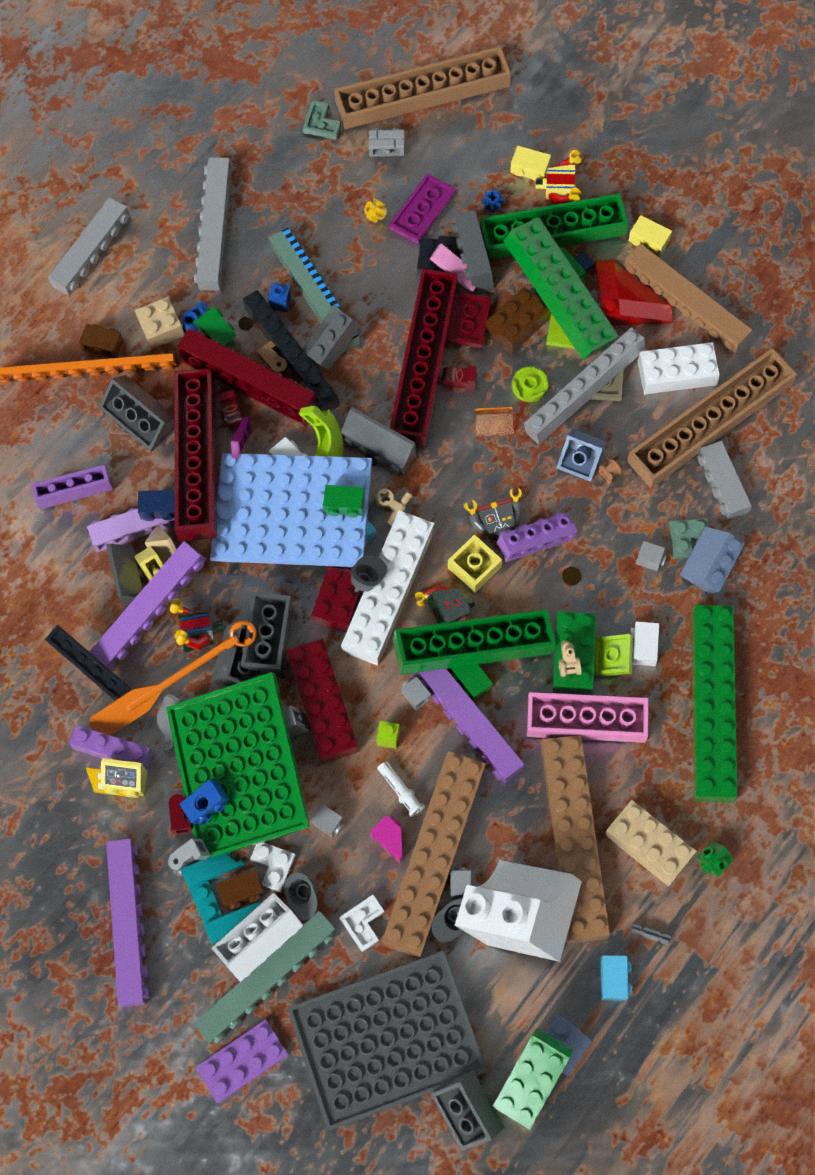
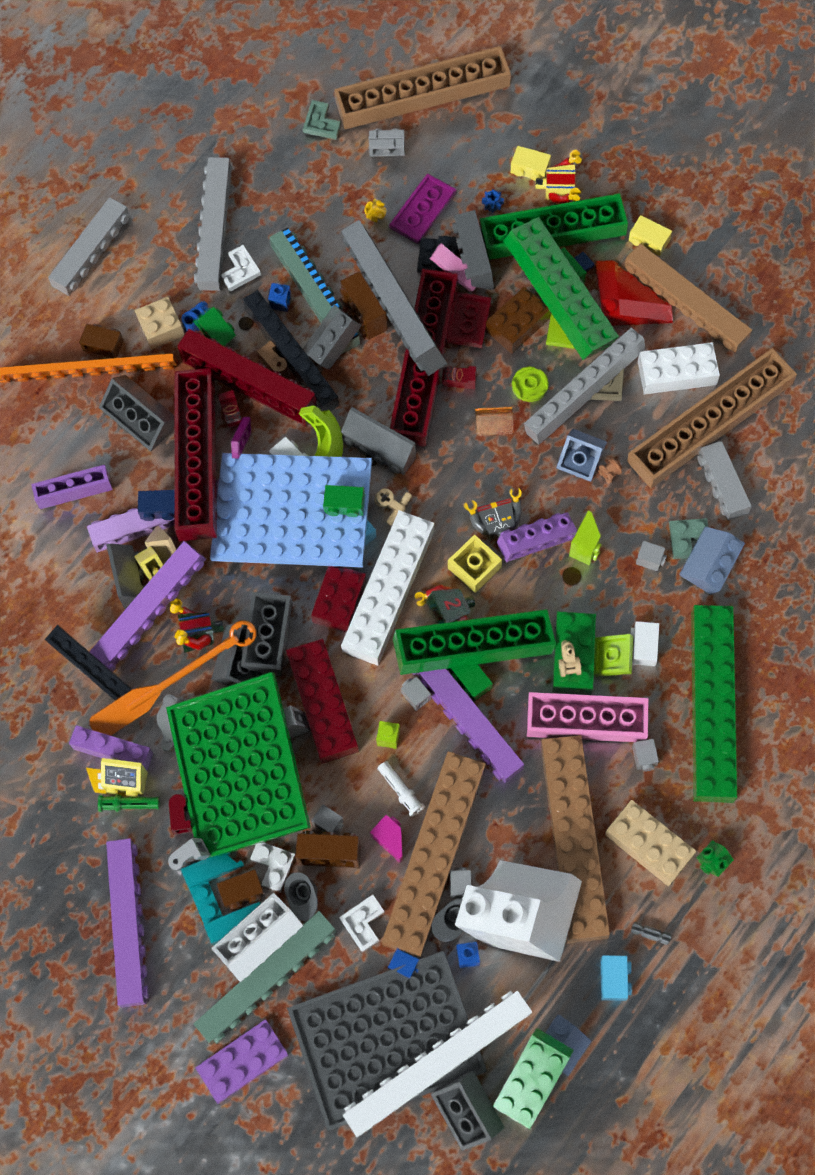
(118, 803): none -> green pin
(194, 804): blue brick -> none
(244, 269): none -> white plate
(328, 849): none -> reddish brown brick
(363, 305): none -> reddish brown brick
(367, 573): dark grey piece -> none
(393, 298): none -> brick
(401, 958): none -> blue brick
(436, 1064): none -> white brick
(468, 955): none -> blue brick
(586, 543): none -> lime slope
(645, 755): none -> light grey brick

